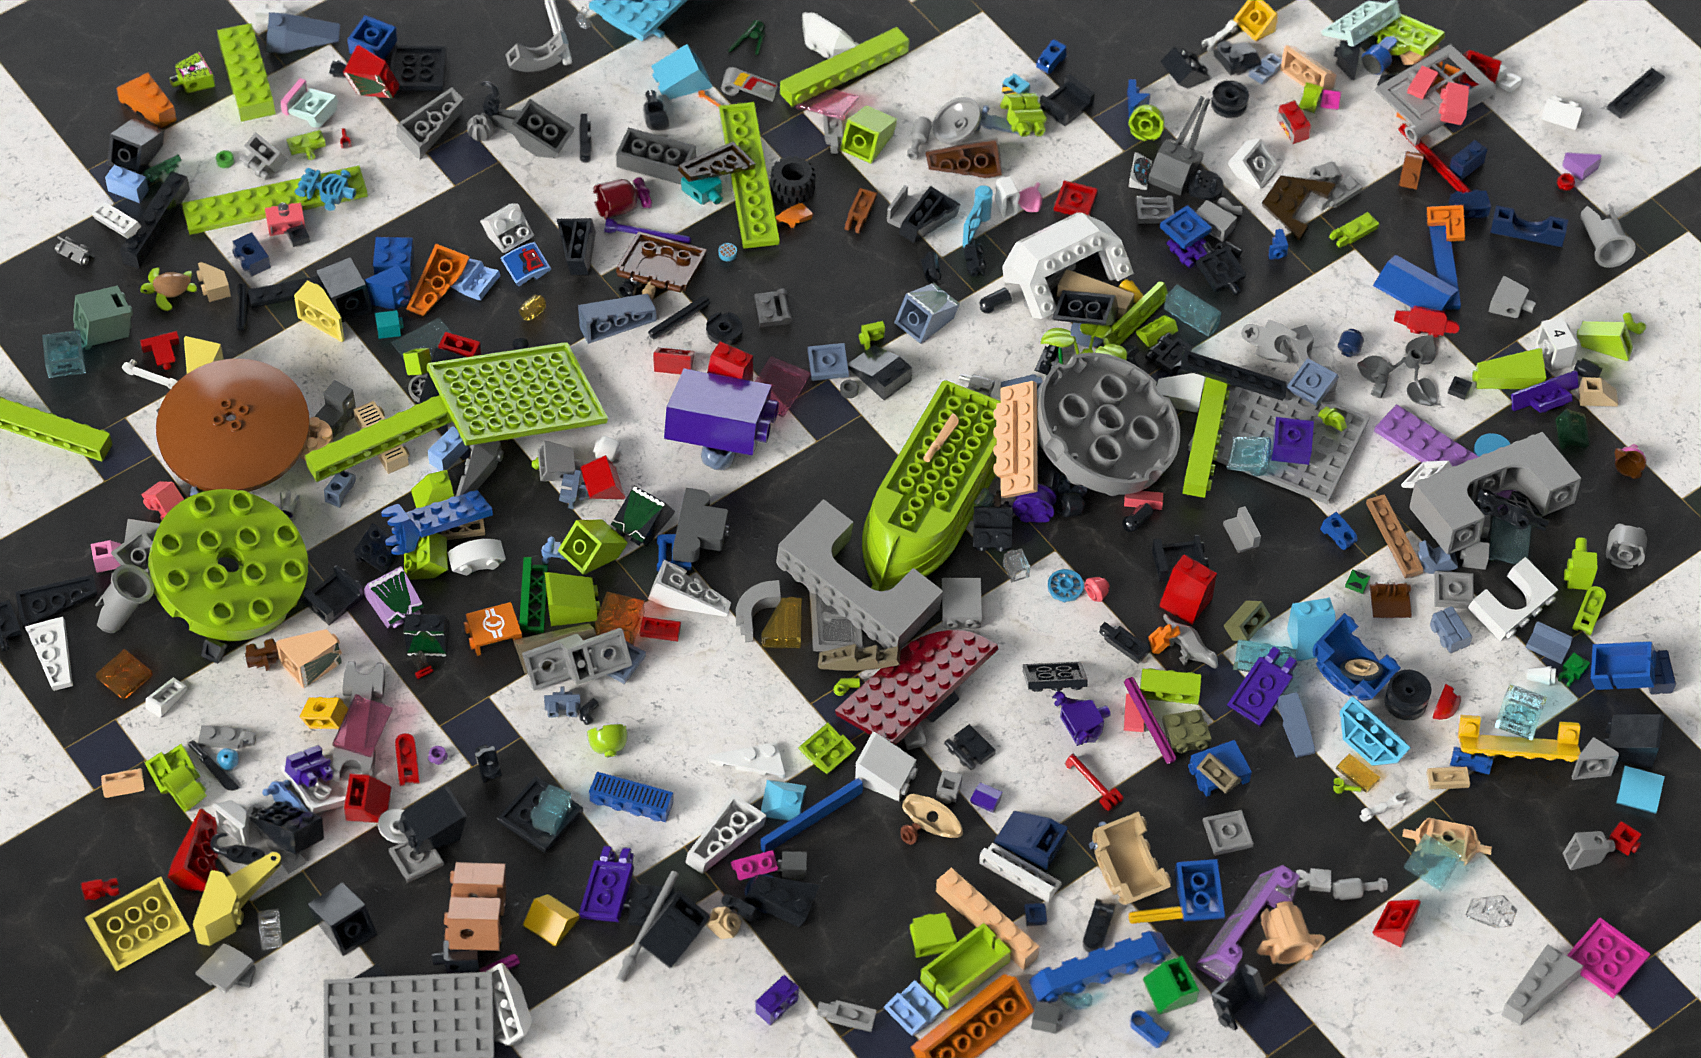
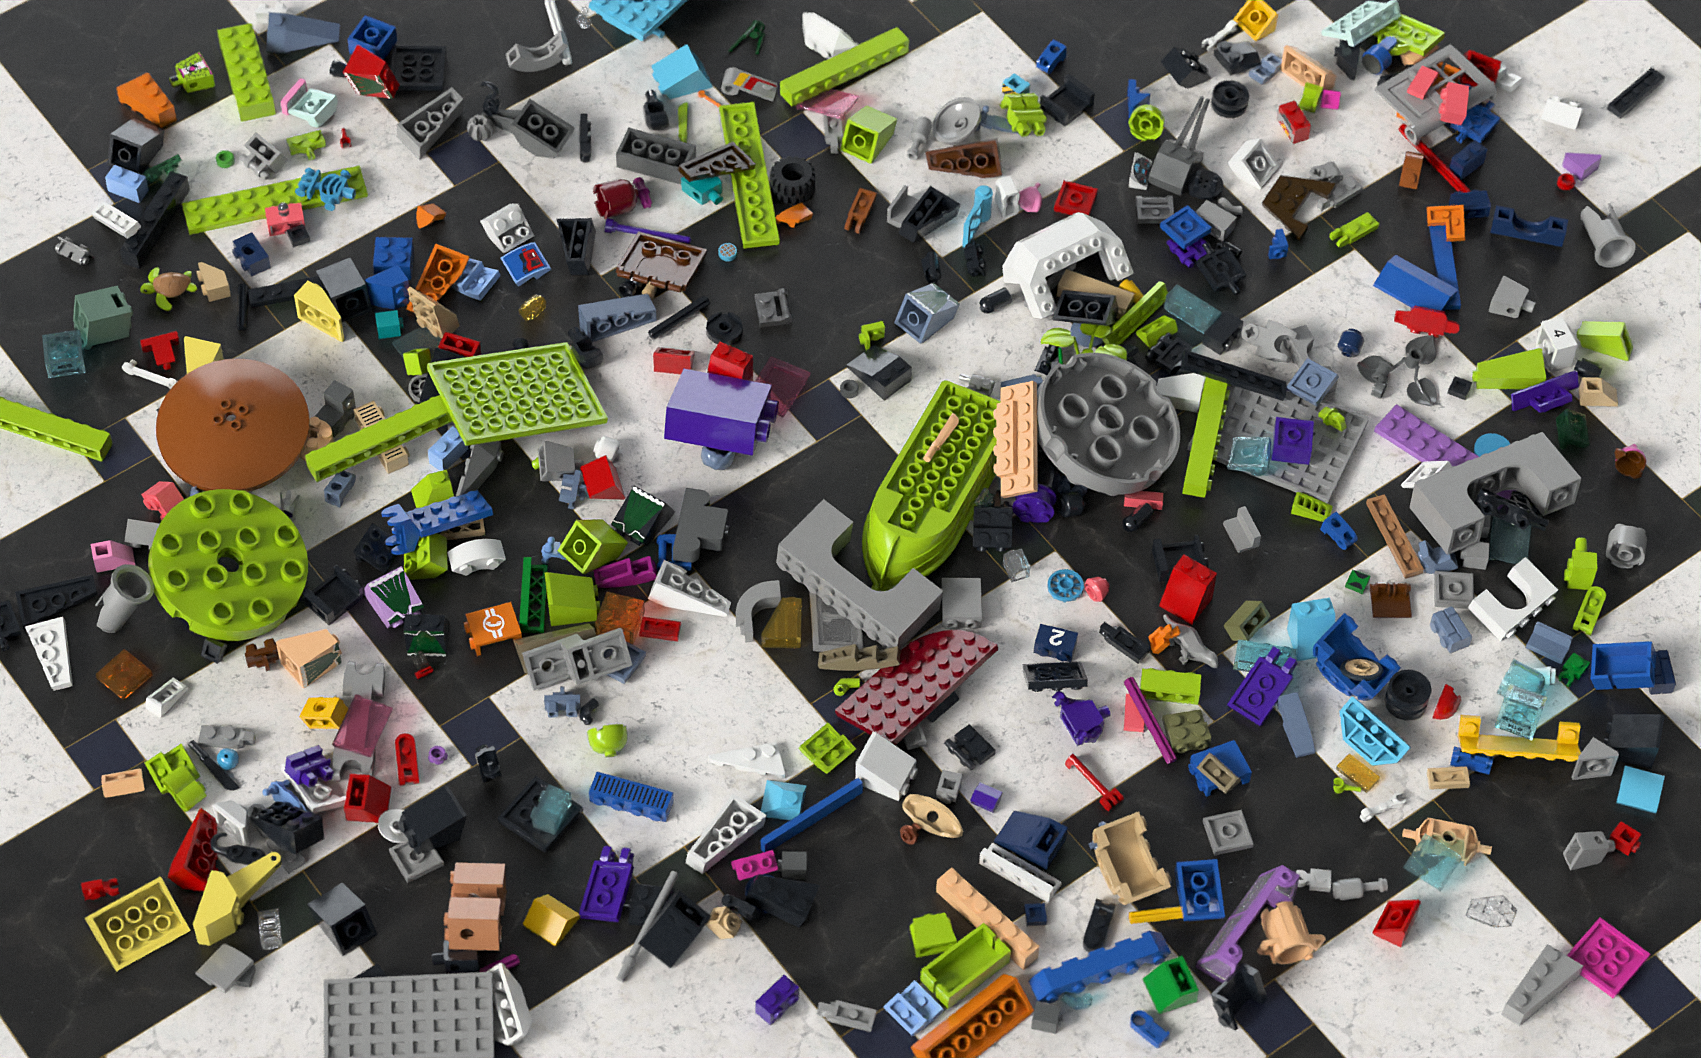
(134, 551): light grey slope -> none
(427, 214): none -> orange tile
(432, 314): none -> tan slope
(586, 354): none -> black piece
(626, 573): none -> magenta slope
(682, 121): none -> lime piece
(828, 361): sand blue plate -> none
(1055, 643): none -> dark blue brick
(1223, 333): none -> black brick
(1301, 498): none -> lime slope
(1477, 123): none -> blue plate
(1524, 677): none -> clear light blue cylinder
(1632, 326): lime arm -> none

